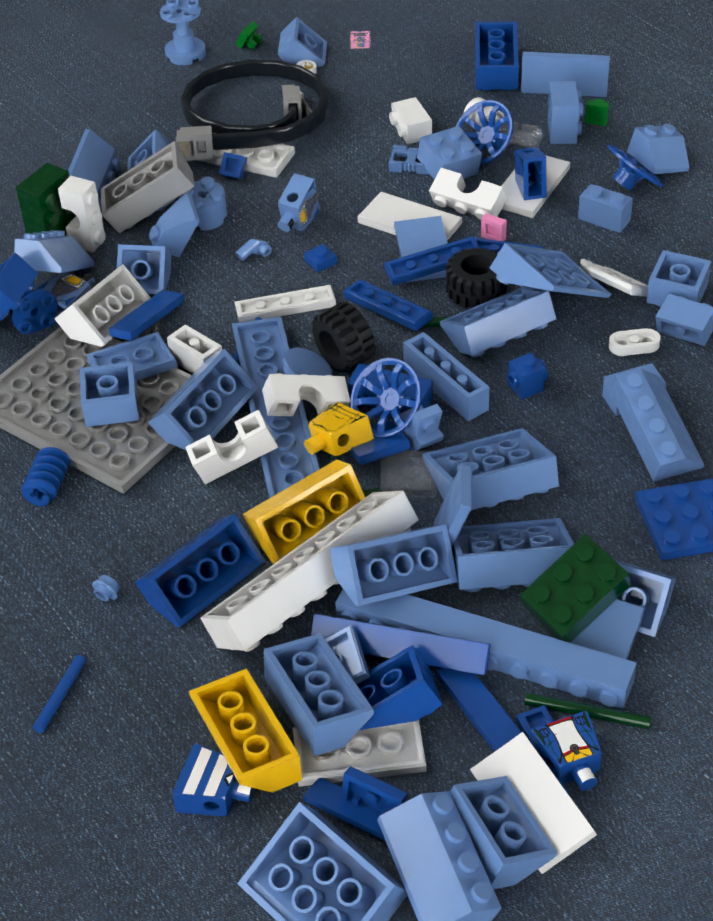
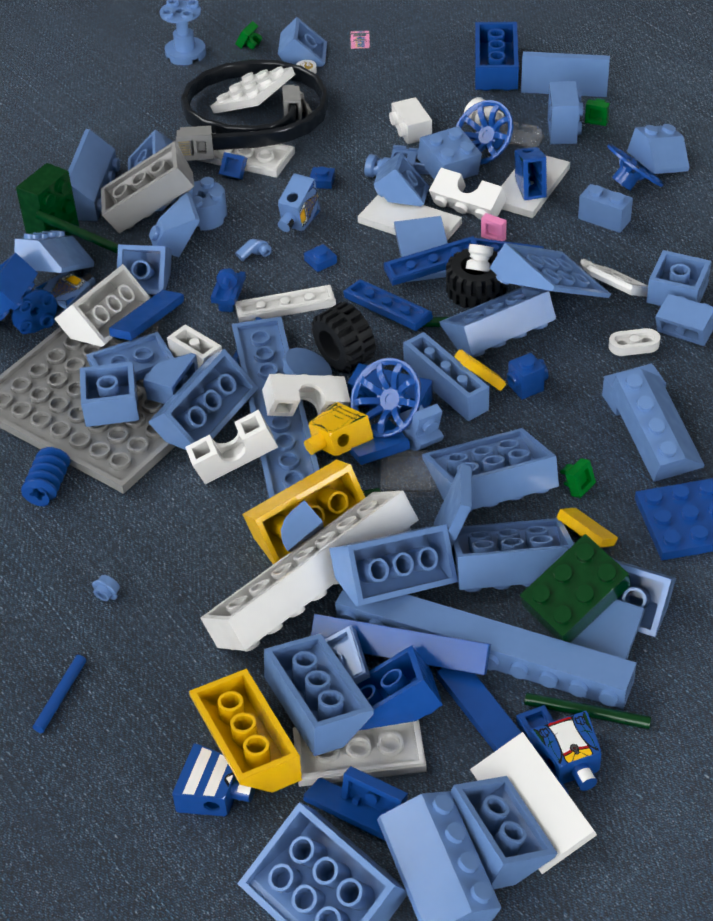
(77, 231): none -> dark green bar
(82, 199): white arch -> none
(168, 377): none -> medium blue slope
(201, 571): blue slope -> none
(227, 289): none -> blue hips
(252, 89): none -> white plate
(300, 526): none -> medium blue brick
(323, 177): none -> blue plate
(372, 165): none -> medium blue wheel
(400, 182): none -> medium blue slope
(479, 257): none -> white wheel
(480, 369): none -> yellow tile
(579, 477): none -> green tile
(583, 525): none -> yellow tile

